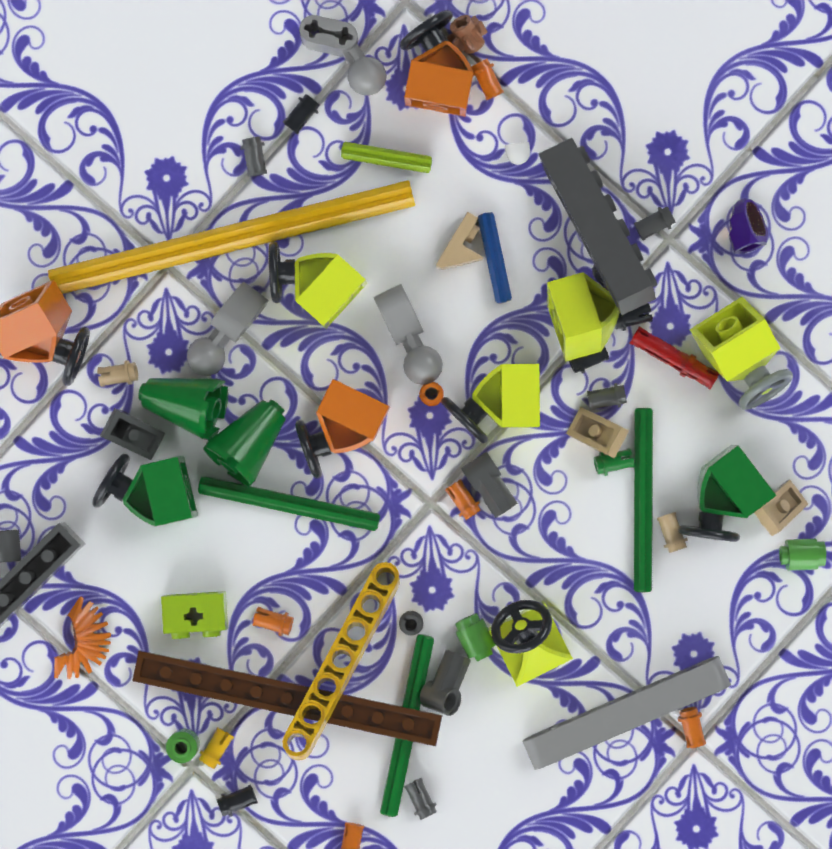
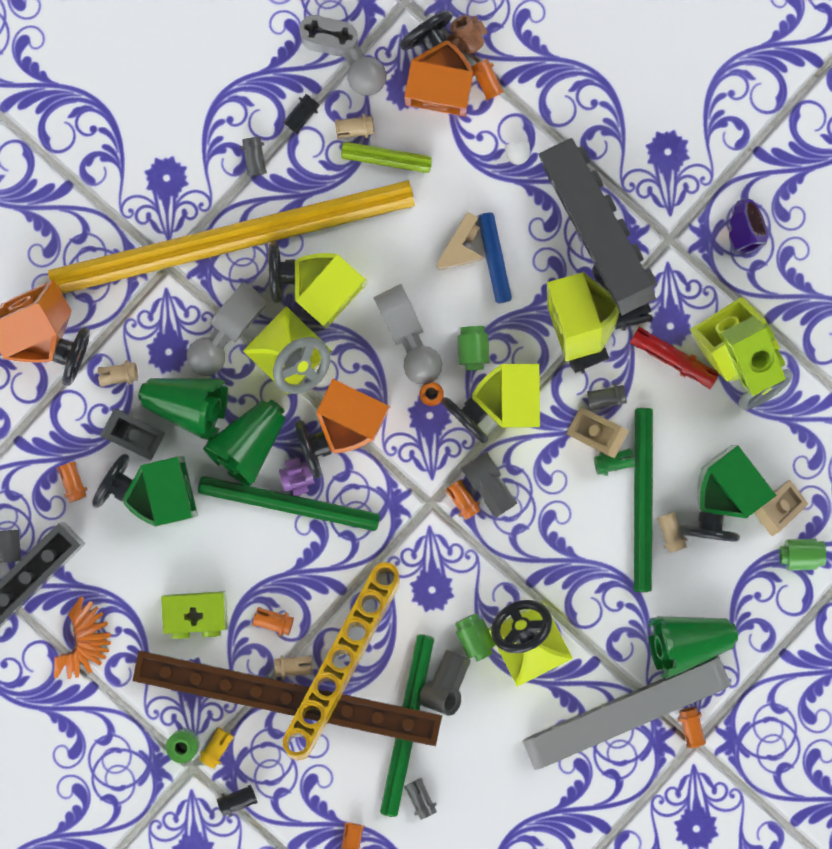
(72, 482): none -> orange pin
(290, 353): none -> piece
(291, 666): none -> tan pin
(296, 476): none -> medium lavender gear
(354, 127): none -> tan pin
(411, 615): dark grey pin -> none
(473, 347): none -> bright green brick
(654, 223): dark grey pin -> none
(688, 641): none -> green cone
(742, 343): none -> lime brick

